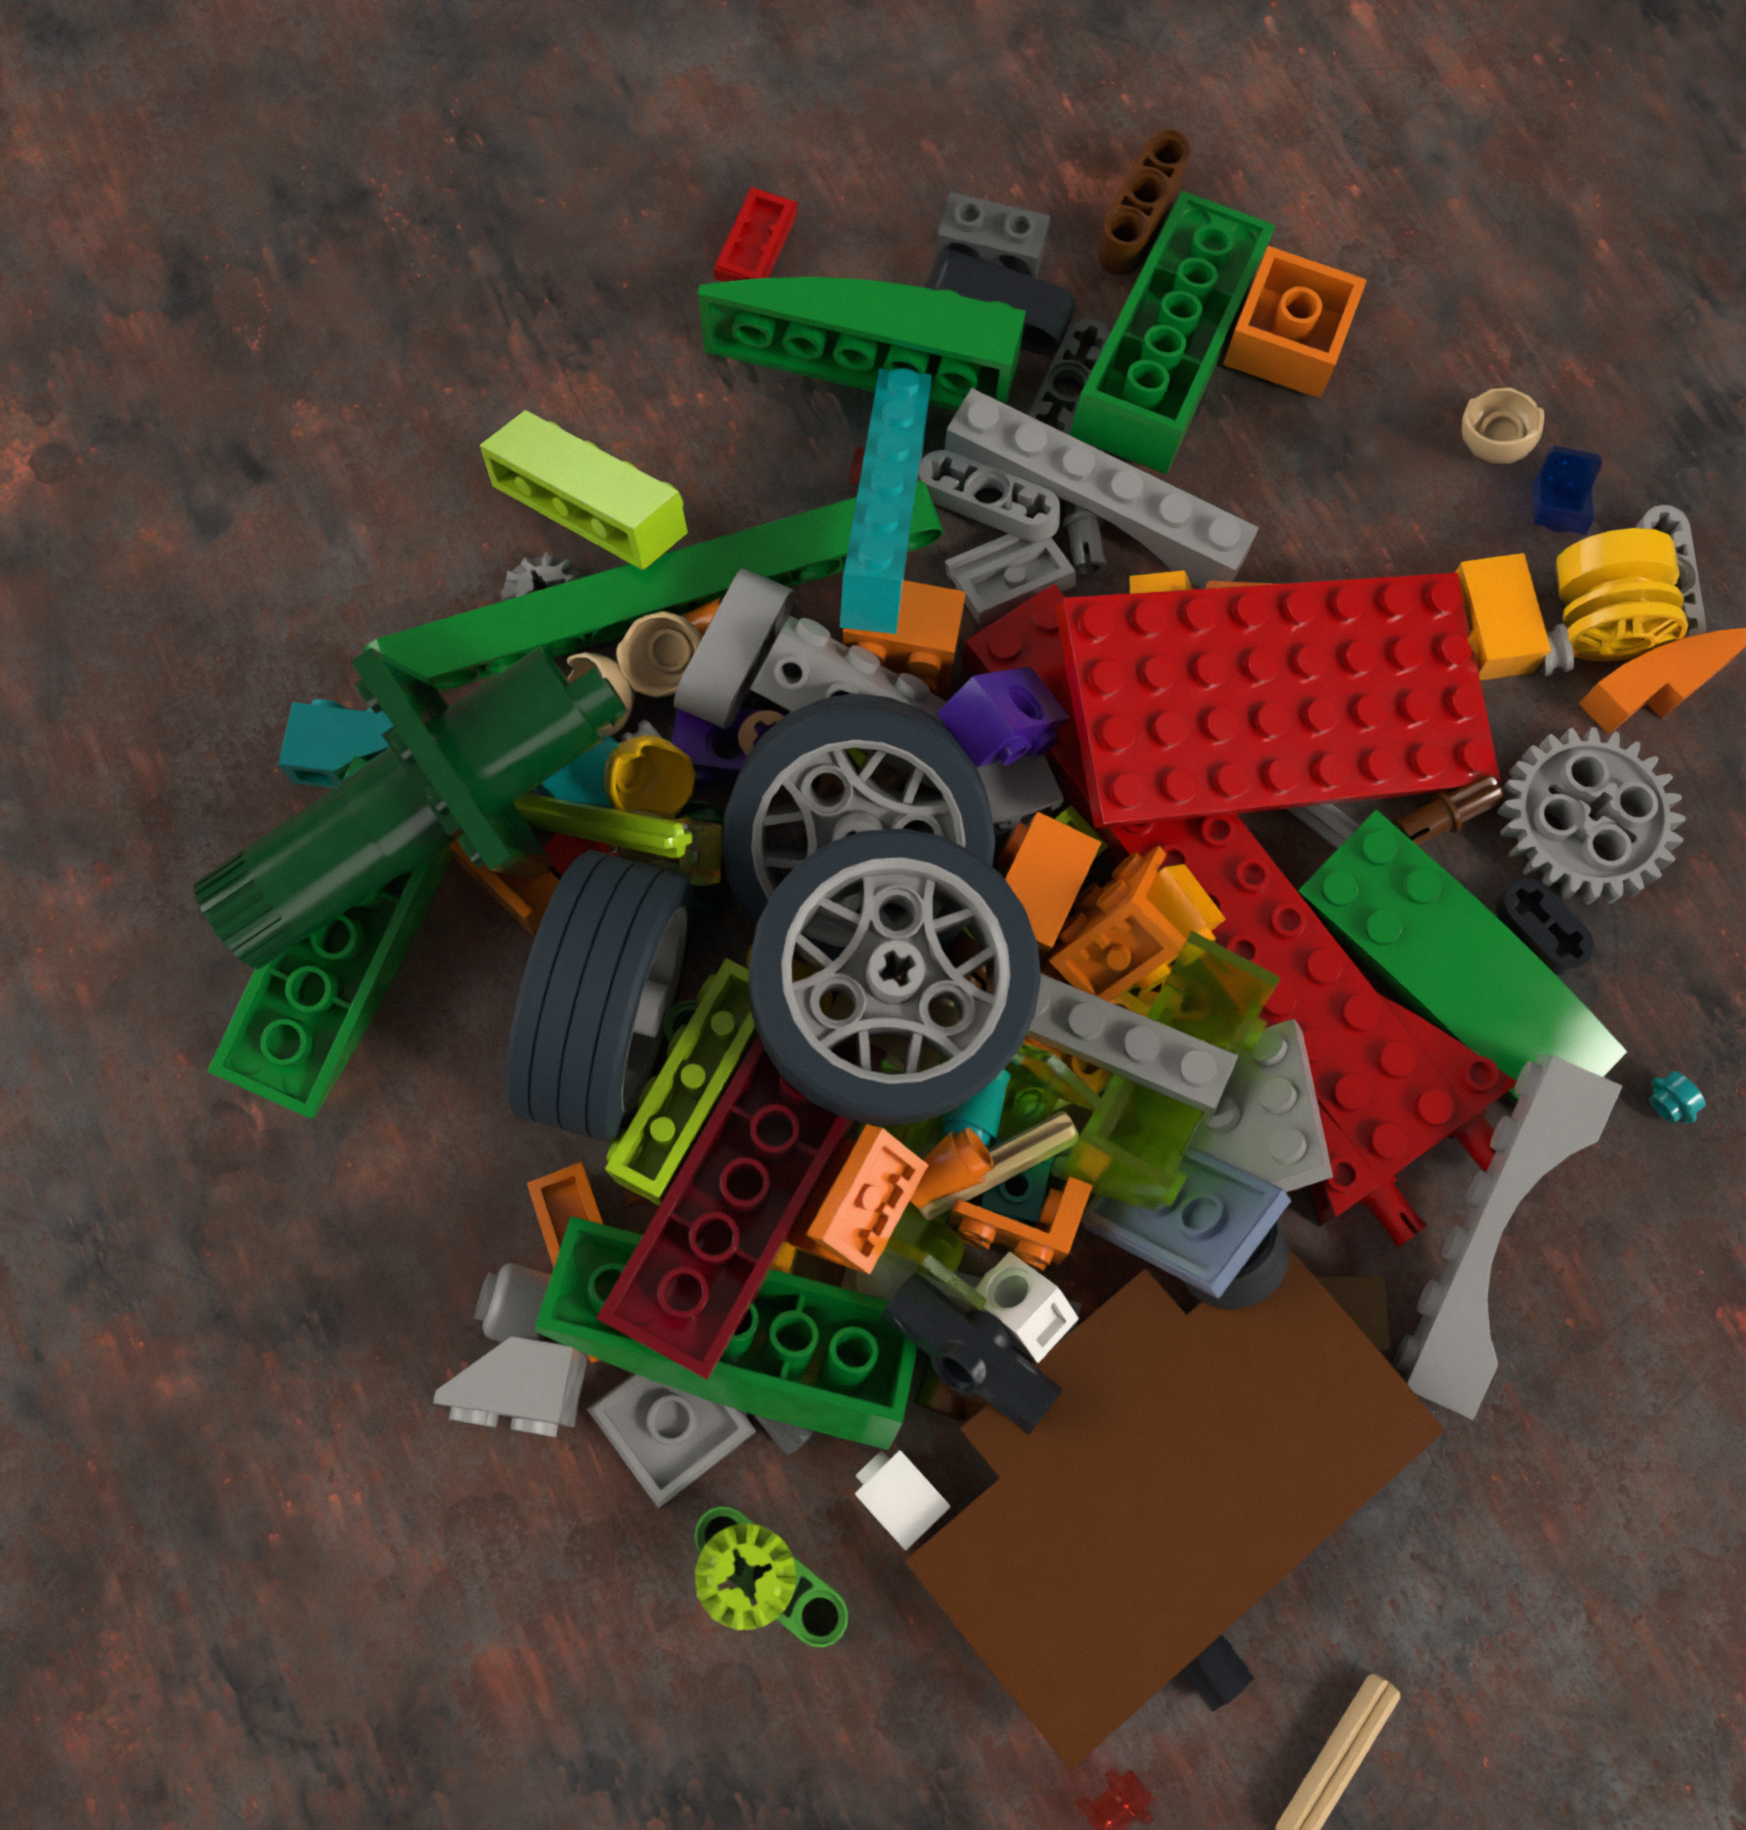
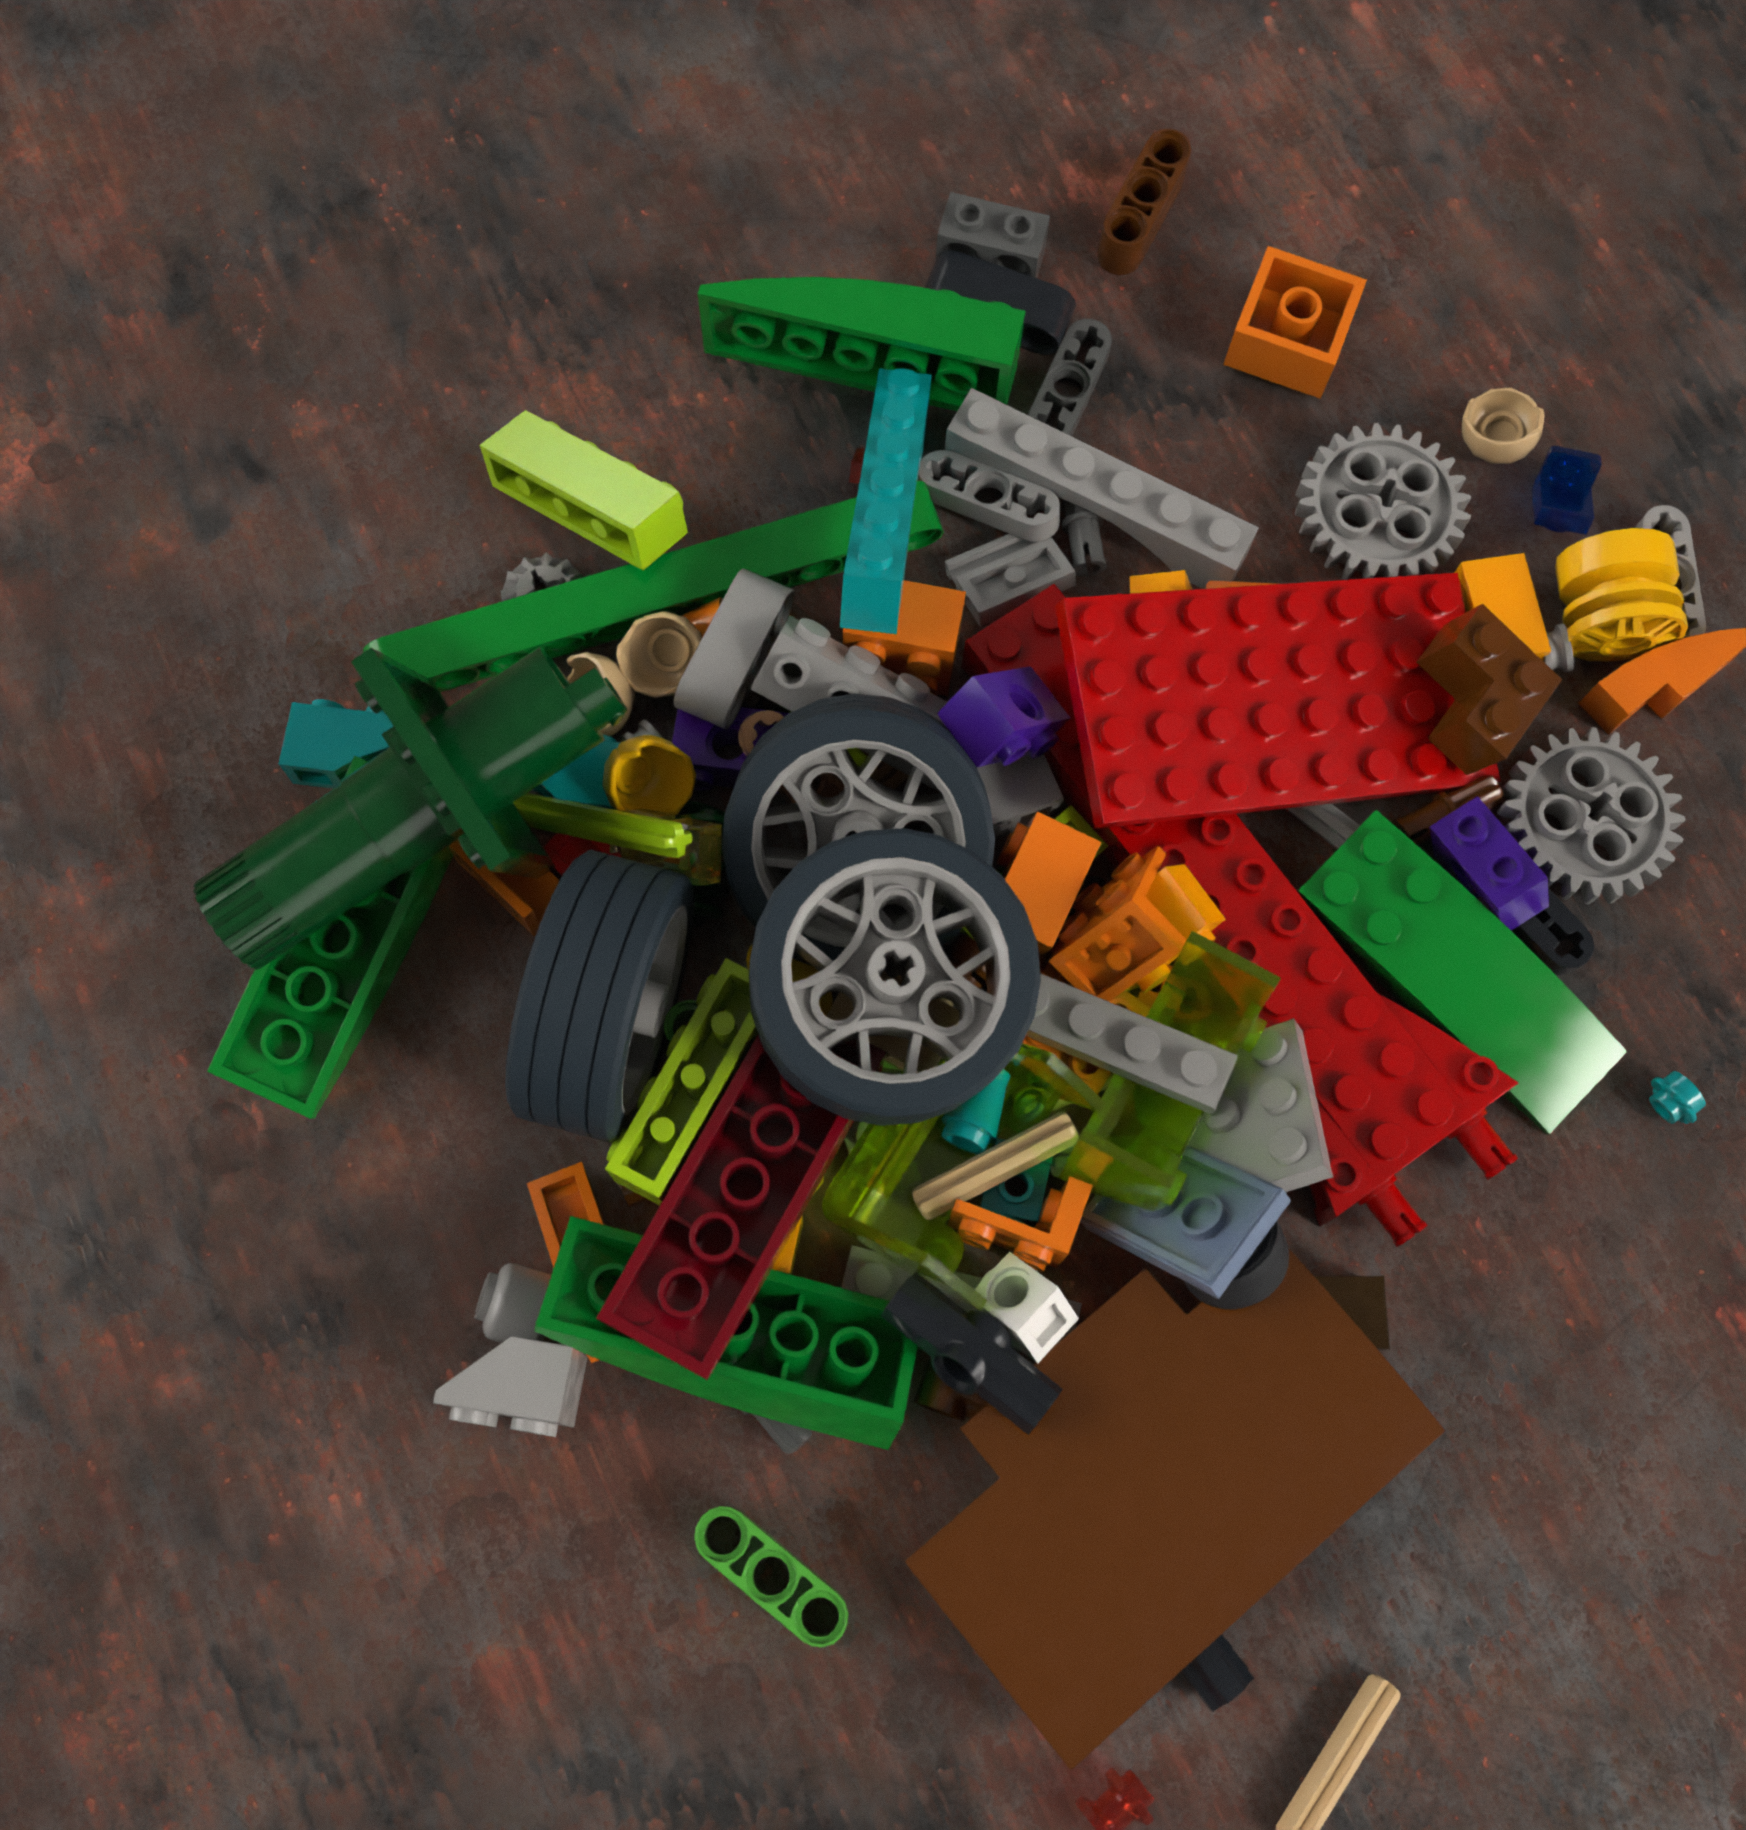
(667, 1433): light grey tile -> none
(756, 237): red plate -> none
(773, 1590): lime gear -> none
(859, 1200): orange bracket -> none
(900, 1497): white brick -> none
(953, 1166): orange cone -> none
(1171, 332): green slope -> none
(1388, 466): none -> light grey gear
(1452, 1348): light grey arch -> none
(1490, 863): none -> dark purple brick
(1494, 684): none -> reddish brown brick

